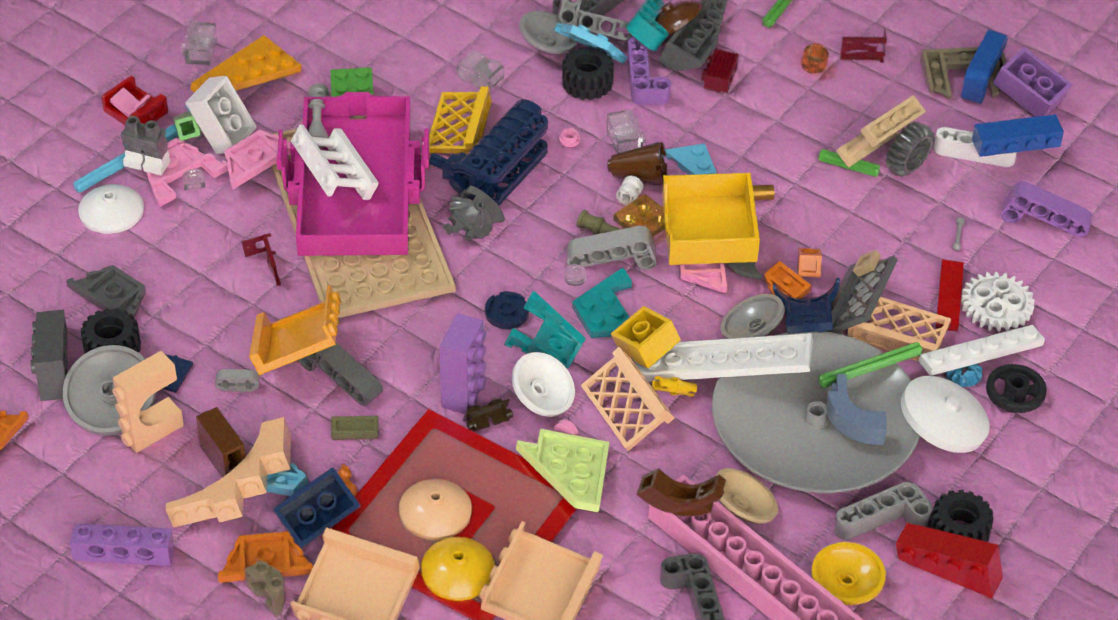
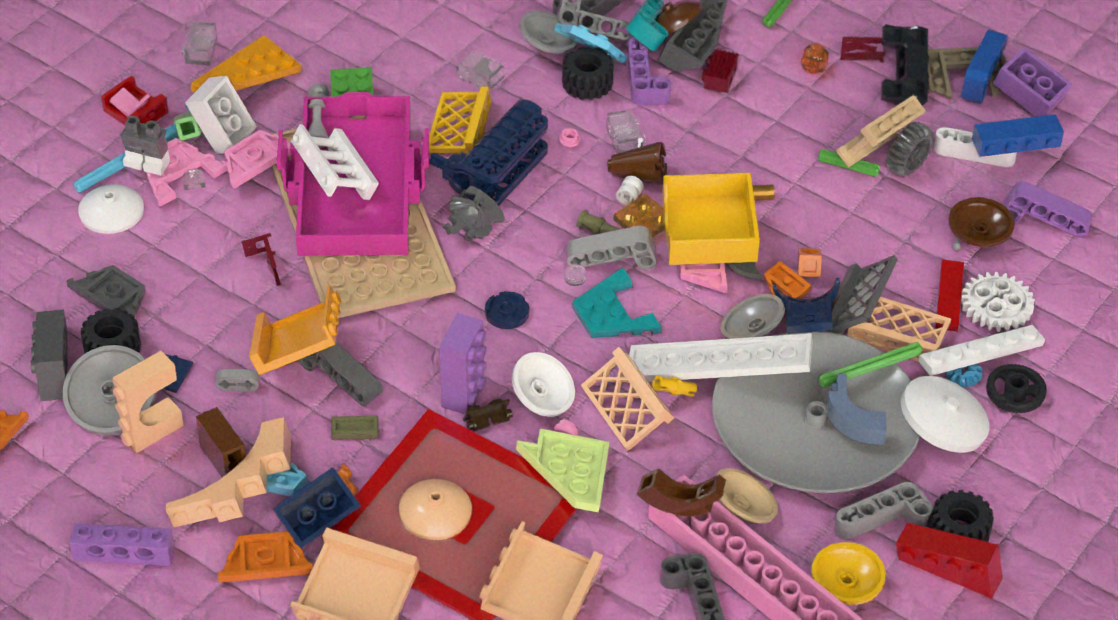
(267, 582): dark tan cylinder -> none
(453, 577): yellow dish -> none
(554, 337): teal wing -> none
(646, 336): yellow brick -> none
(692, 159): medium azure wing -> none
(867, 263): tan tile -> none
(911, 64): none -> black bracket
(981, 222): none -> reddish brown dish

